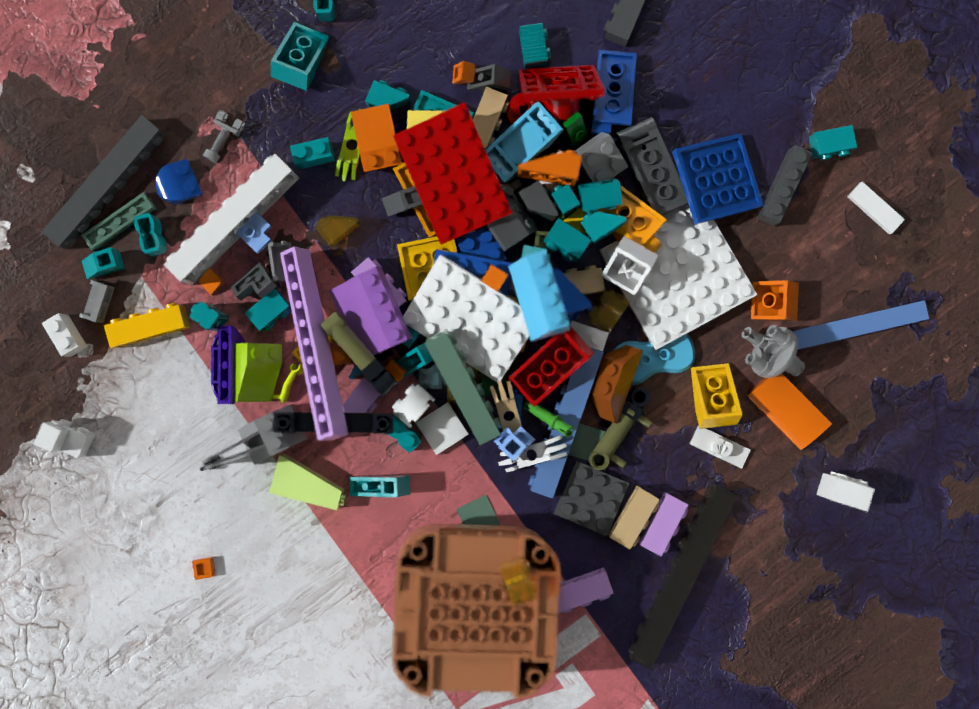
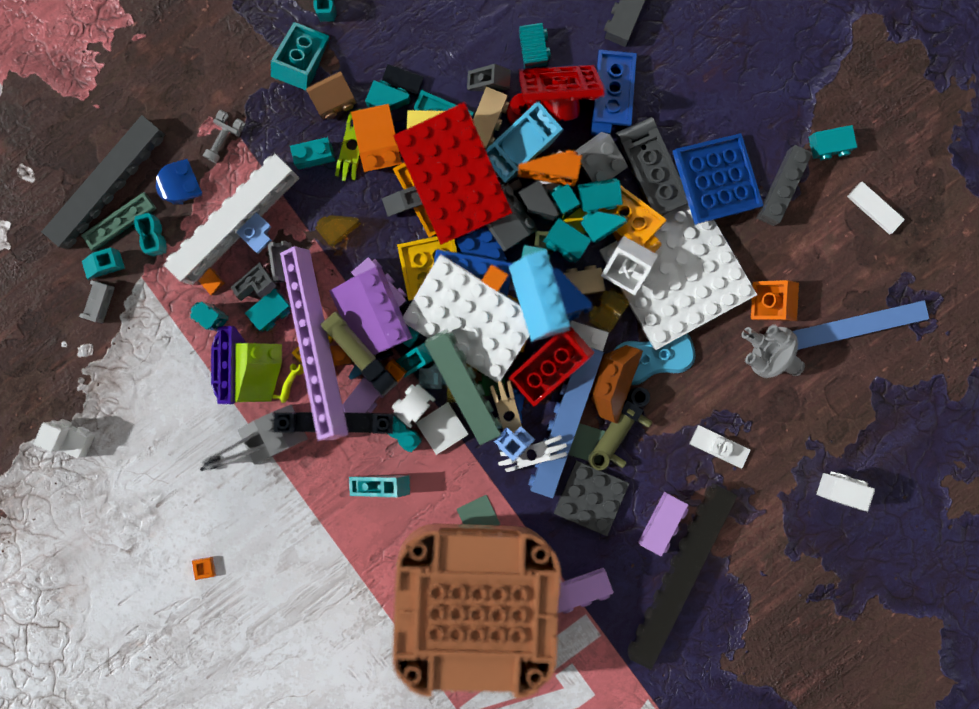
(64, 335): white brick -> none
(146, 326): yellow brick -> none
(305, 485): yellowish green slope -> none
(331, 96): none -> medium nougat slope
(403, 79): none -> black tile
(463, 73): orange slope -> none
(517, 581): clear yellow brick -> none
(554, 421): bright green pin -> none
(575, 130): green plate -> none
(634, 517): tan brick -> none
(715, 396): yellow slope -> none
(789, 410): orange slope -> none

